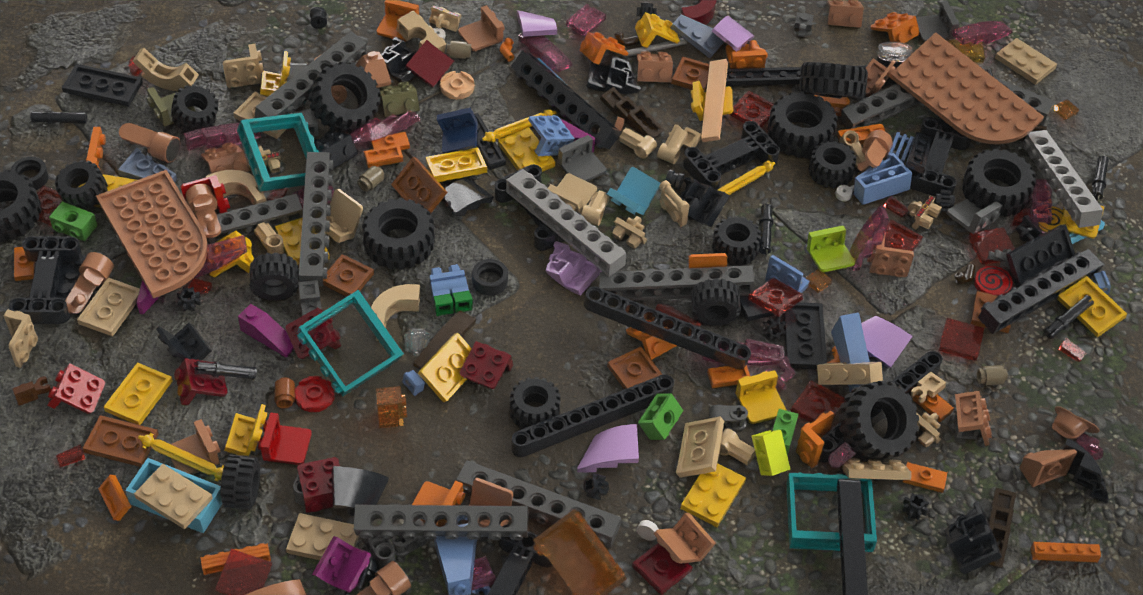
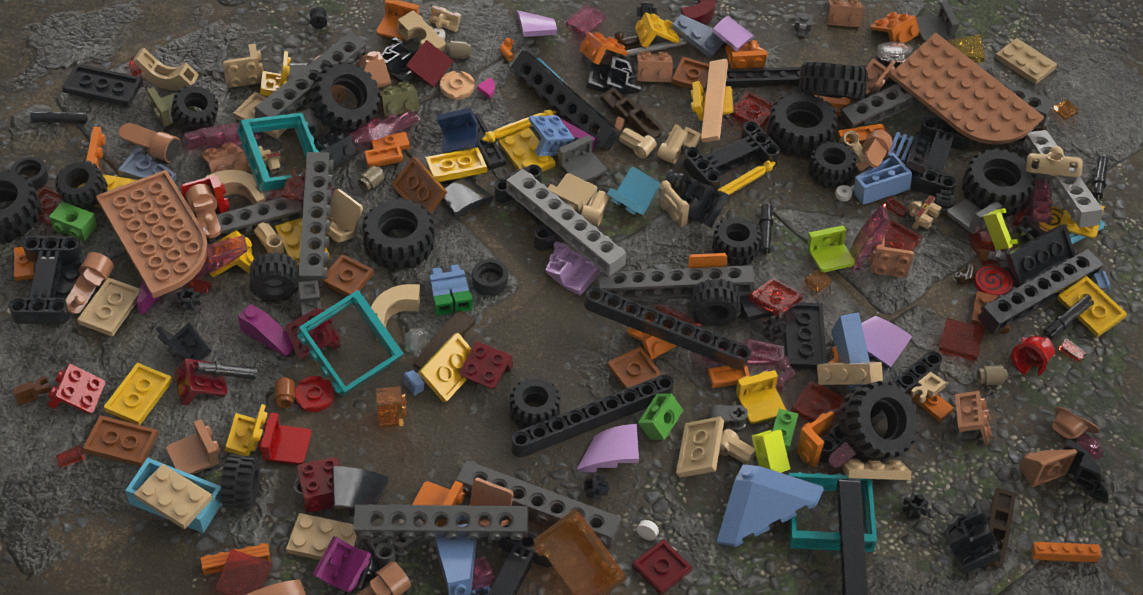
(22, 335): tan bracket -> none
(114, 497): orange plate -> none
(181, 456): yellow wheel -> none
(295, 187): none -> clear red plate
(483, 32): nougat bracket -> none
(487, 88): none -> dark pink tile
(546, 51): clear pink slope -> none
(632, 228): tan hips -> none
(686, 540): nougat bracket -> none
(713, 494): yellow plate -> none
(762, 498): none -> medium blue slope
(786, 274): medium blue bracket -> none
(926, 477): orange plate -> none
(928, 427): tan hips -> none
(981, 31): clear pink slope -> none
(998, 230): none -> neon yellow hinge
(1034, 350): none -> red helmet
(1054, 163): none -> tan piece

